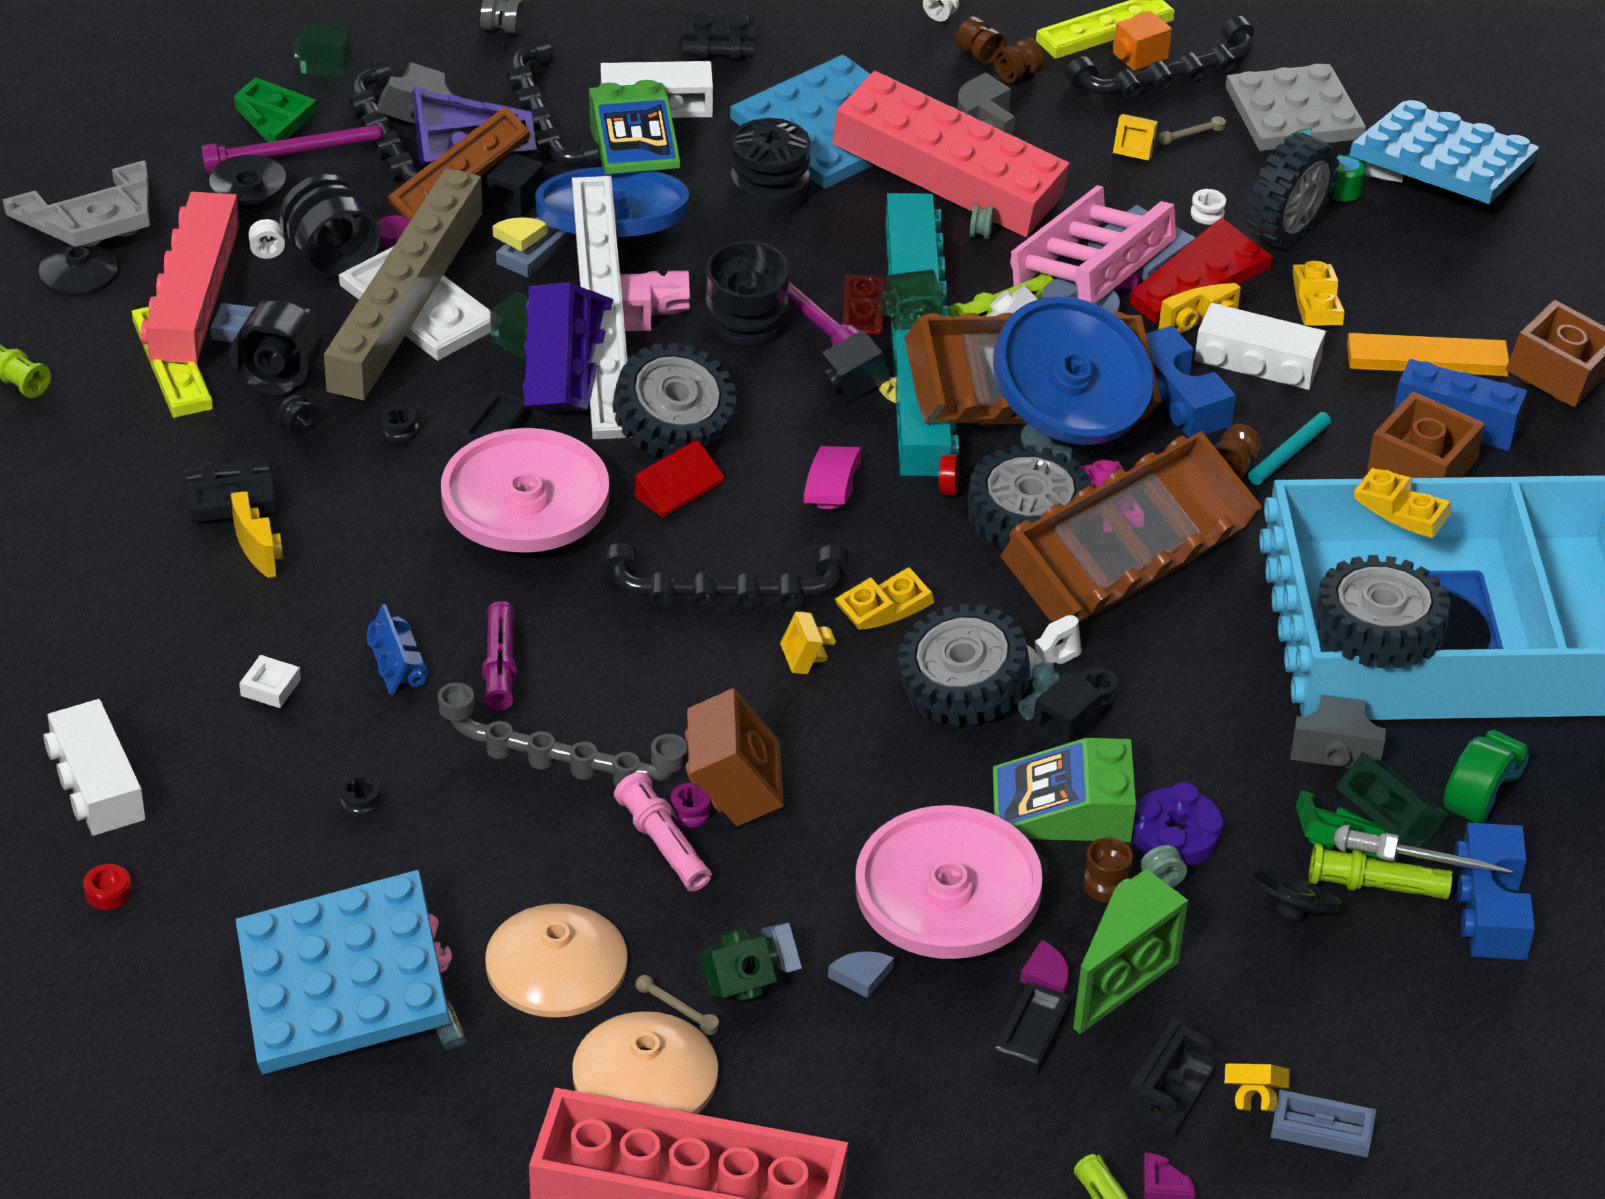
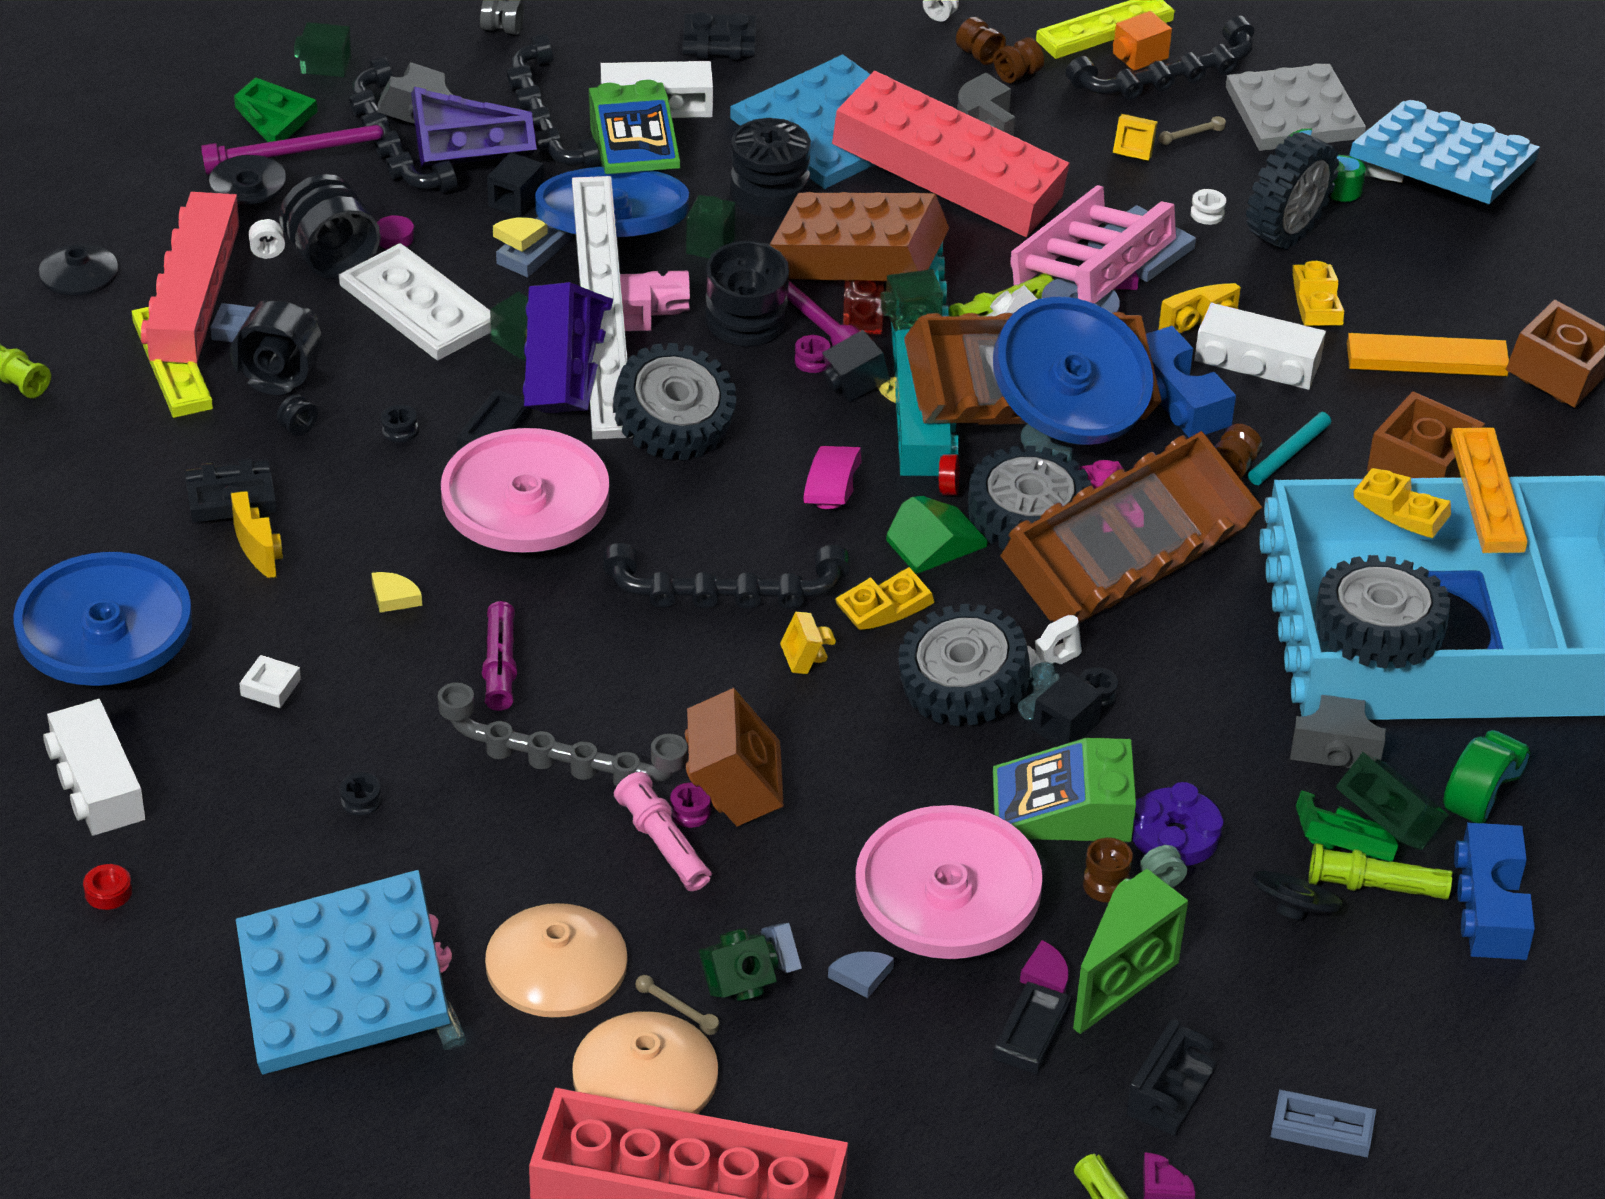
(92, 216): light grey wing -> none
(102, 618): none -> blue dish
(395, 592): none -> light yellow tile
(395, 651): blue hinge -> none
(403, 285): dark tan brick -> none
(472, 155): dark orange tile -> none
(677, 479): red slope -> none
(709, 225): none -> clear green brick
(809, 353): none -> magenta bush
(860, 235): none -> dark orange brick
(932, 533): none -> green slope
(981, 221): sand green bush -> none
(1212, 258): red wing -> none
(1254, 1079): yellow tile -> none
(1388, 846): light grey sword -> none
(1482, 399): blue arch -> none
(1488, 490): none -> light orange tile

